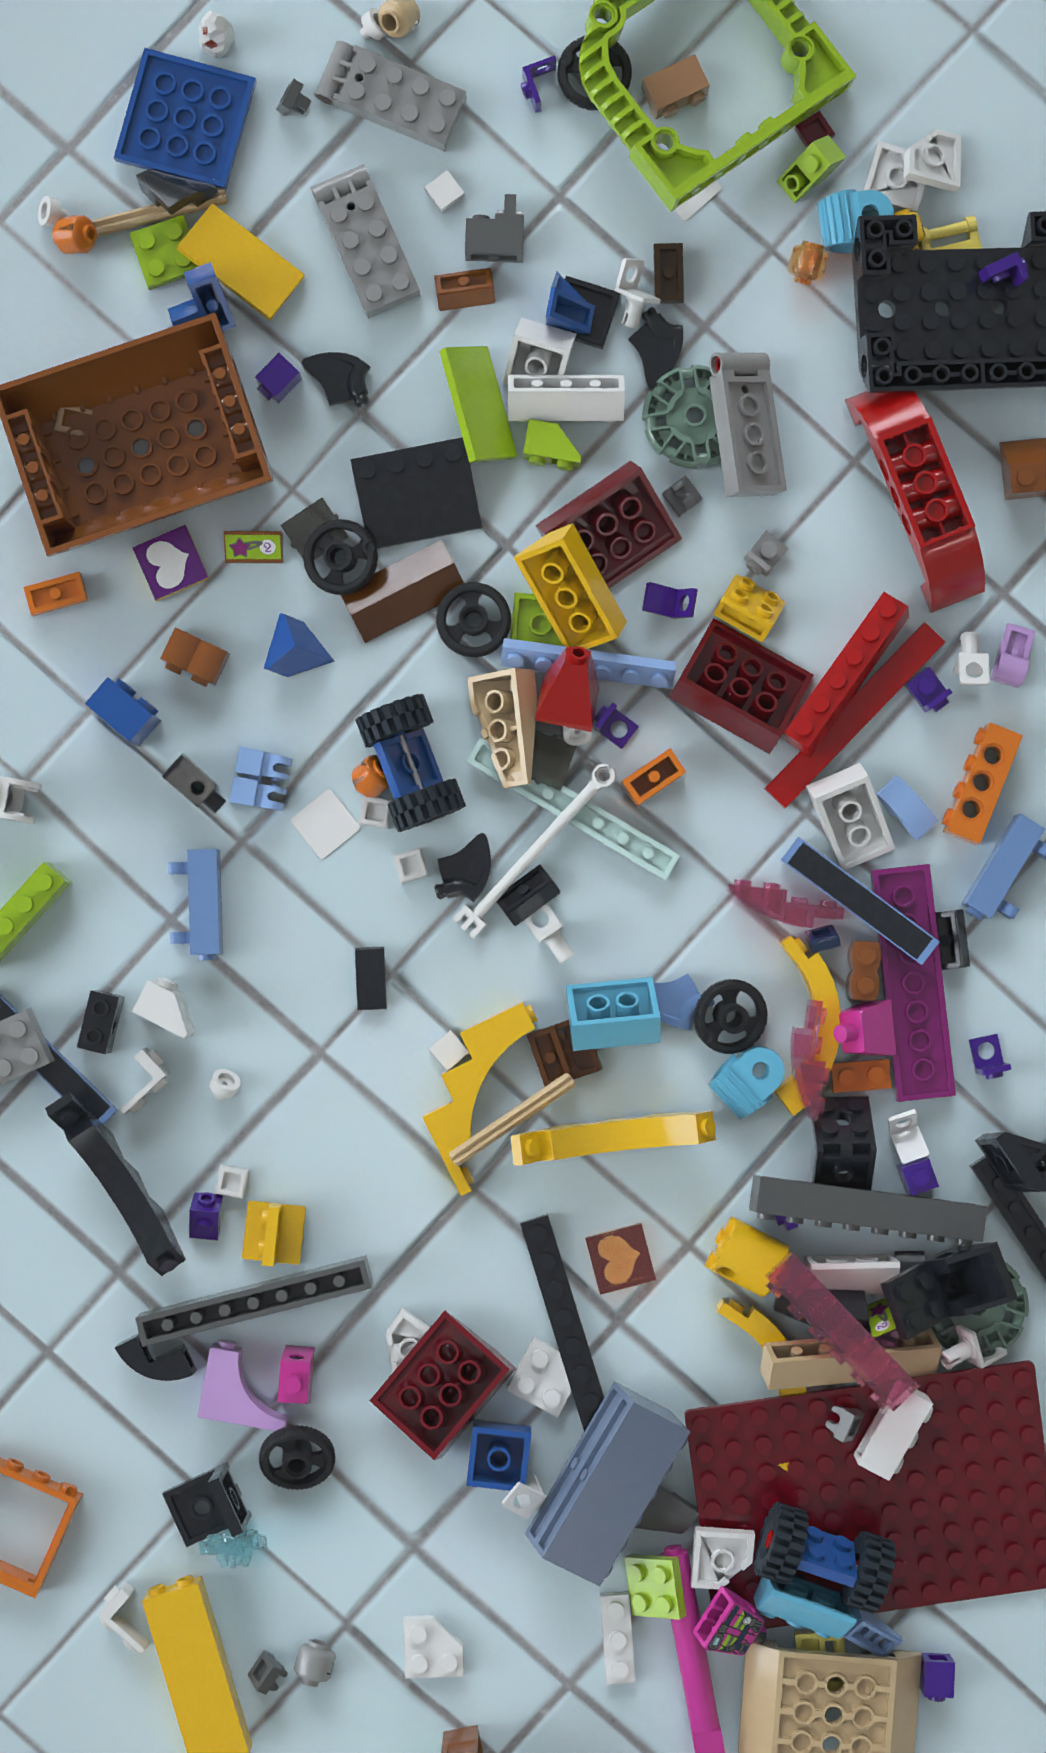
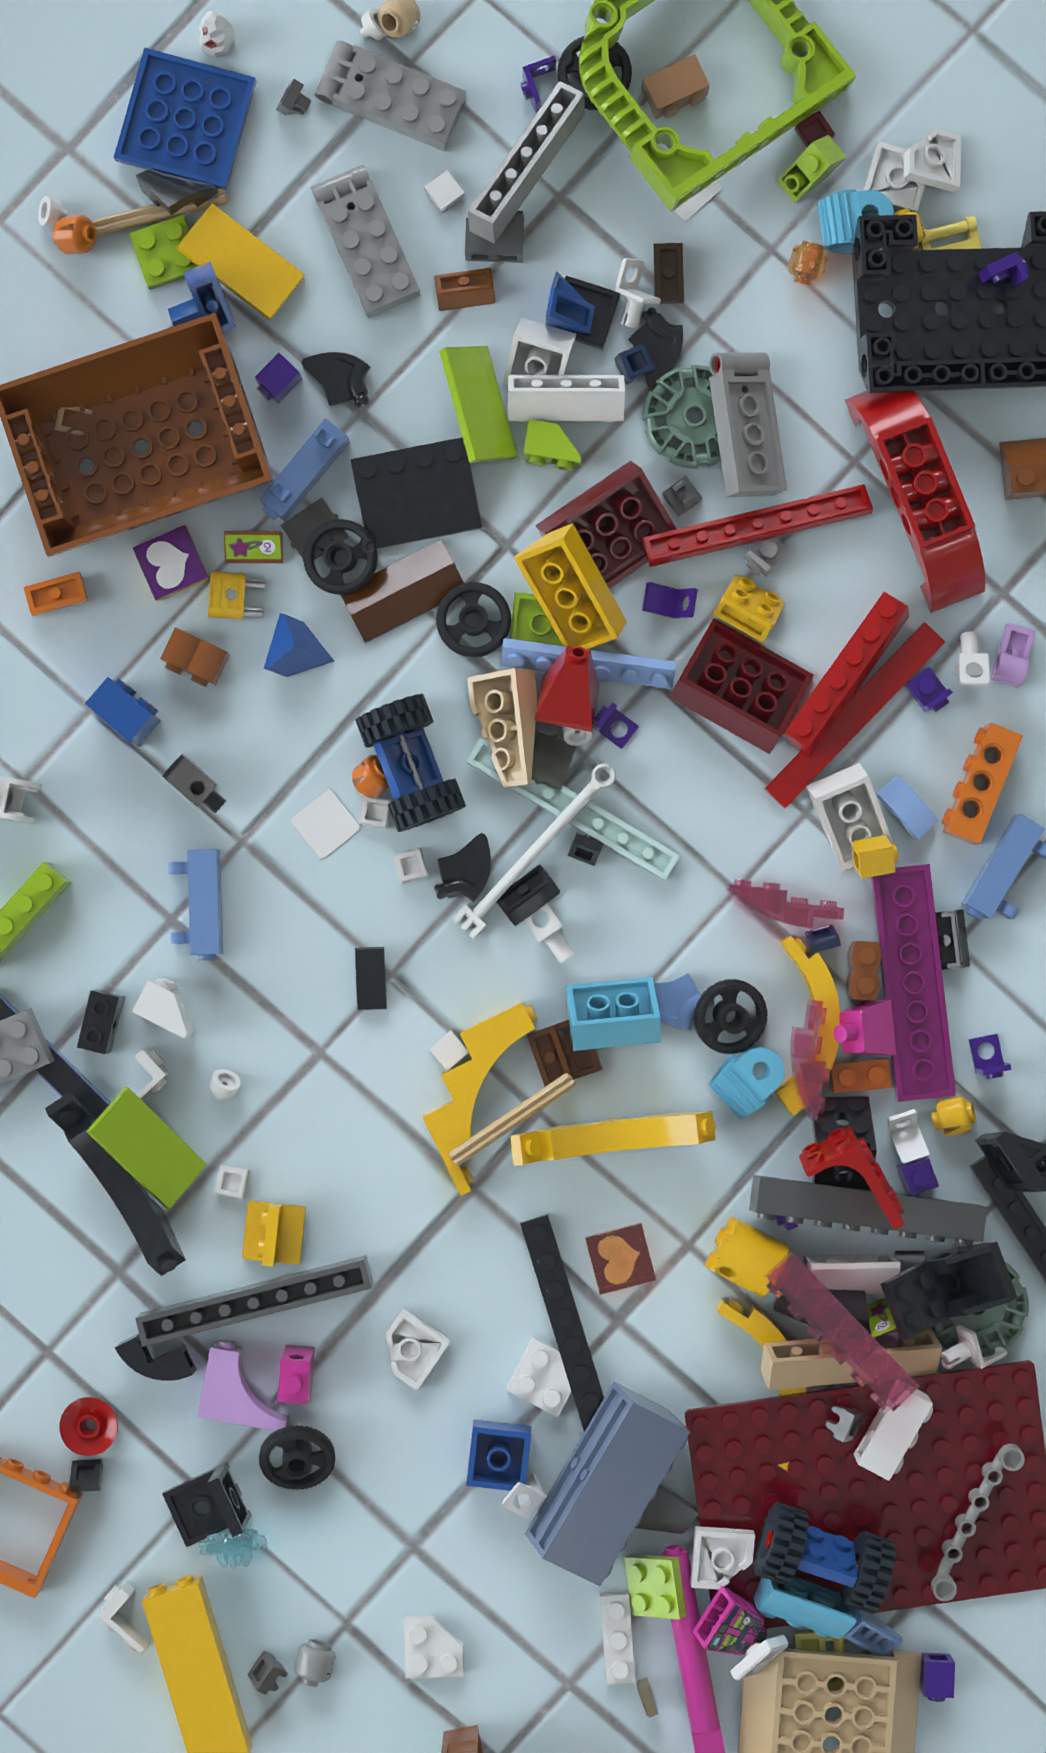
(81, 1438): none -> red dish
(86, 1475): none -> black plate
(146, 1147): none -> lime tile
(205, 1216): dark purple bracket -> none
(228, 593): none -> yellow piece
(253, 766): light blue legs -> none
(304, 471): none -> medium blue brick
(442, 1385): dark red slope -> none
(526, 162): none -> light grey brick
(585, 849): none -> black plate
(634, 363): none -> dark blue slope
(647, 1697): none -> dark tan tile
(653, 777): orange brick -> none
(757, 525): none -> red tile
(759, 1656): none -> white plate
(845, 1149): none -> red bracket
(860, 900): black tile -> none
(874, 856): none -> yellow brick
(954, 1116): none -> yellow head
(1008, 1457): none -> light grey bar

